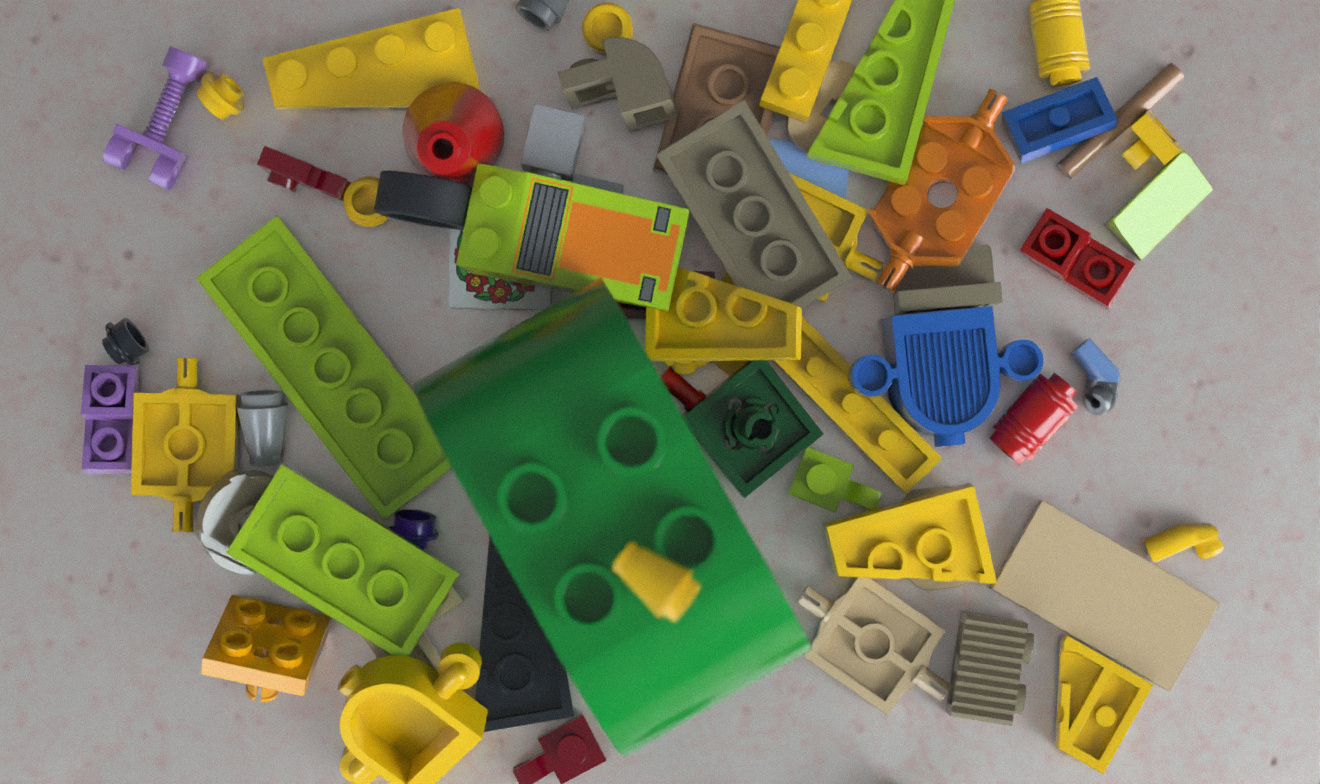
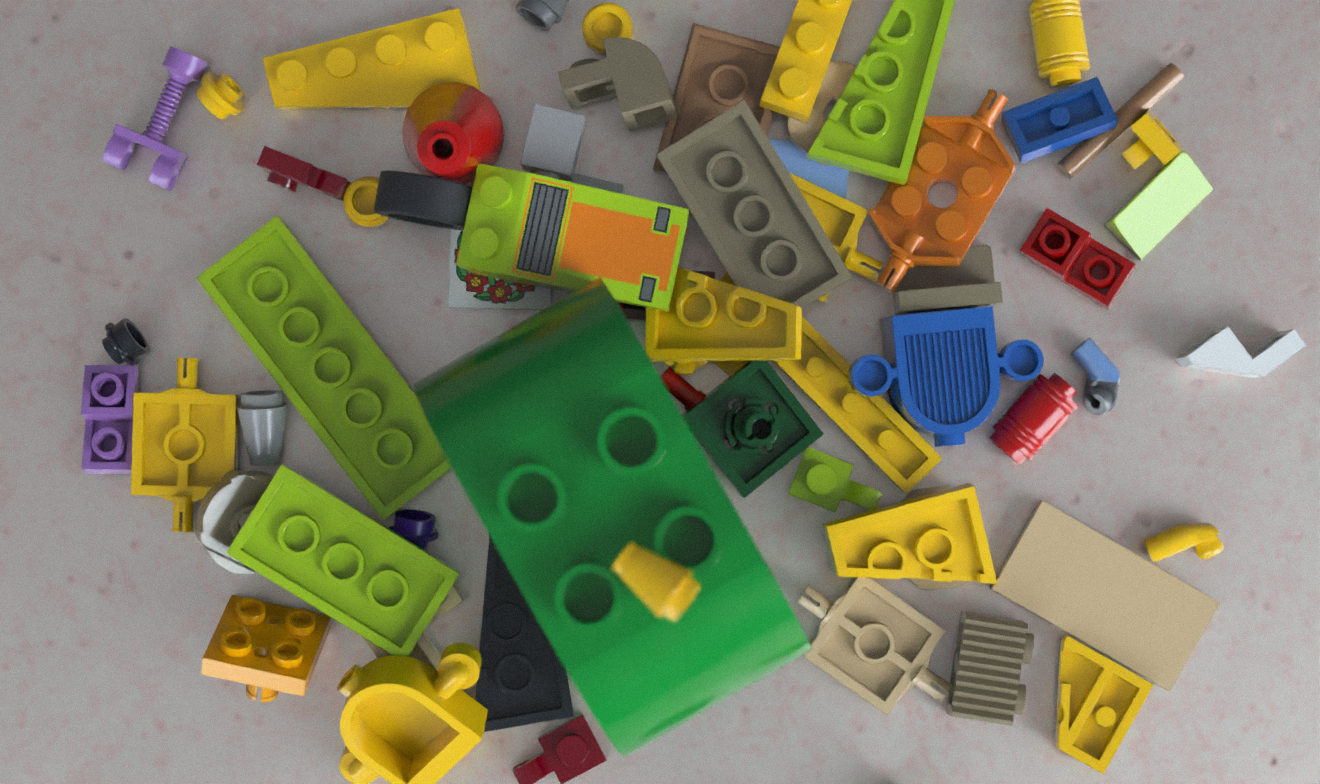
(1225, 354): none -> white slope

